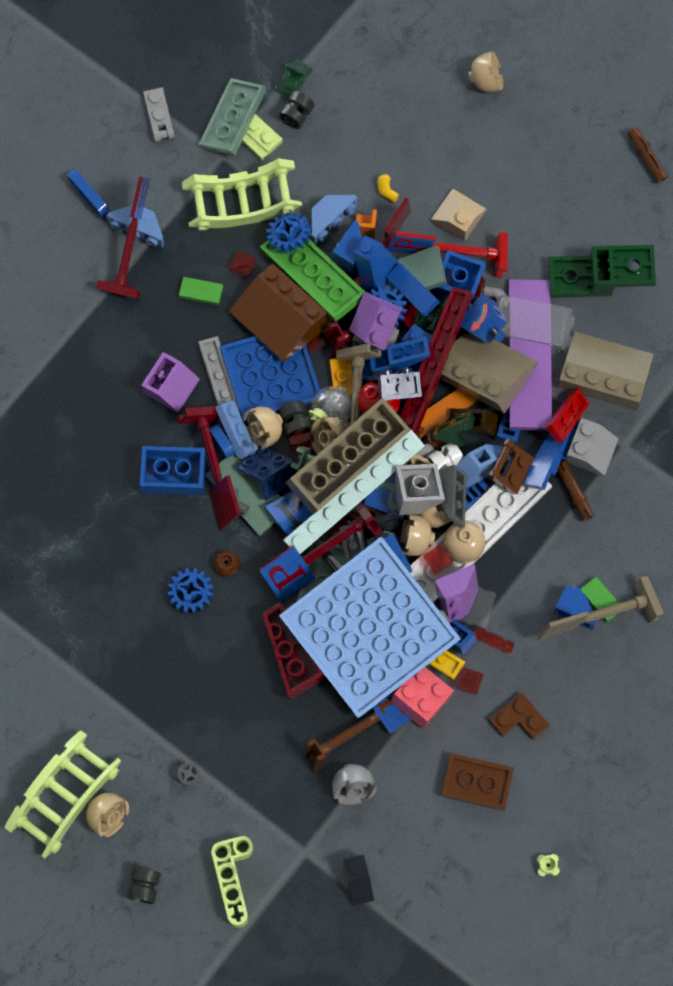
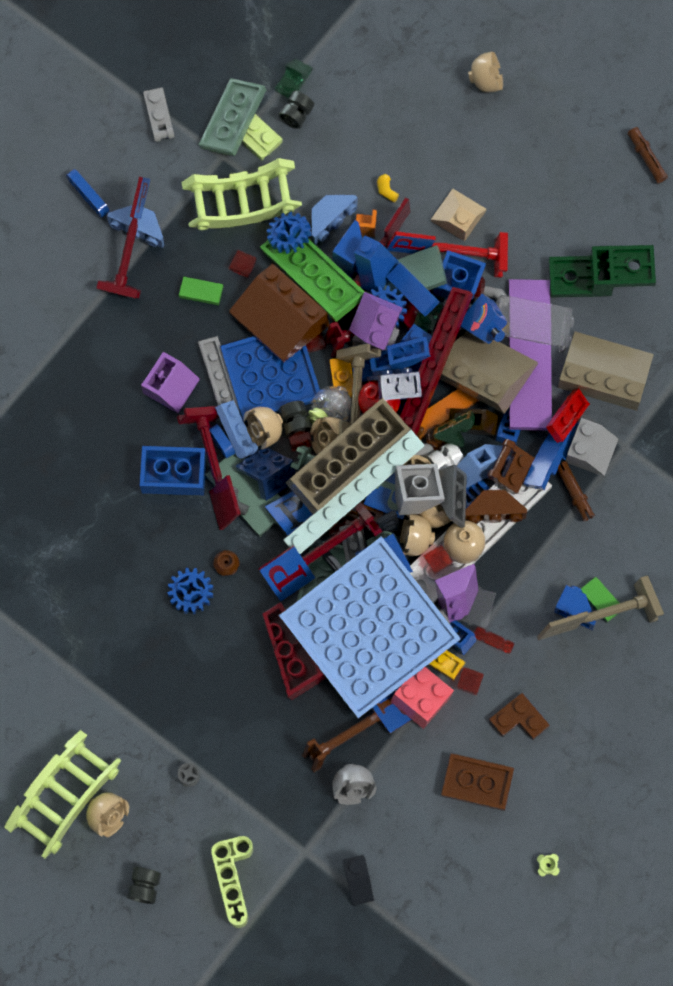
(494, 507): none -> reddish brown slope

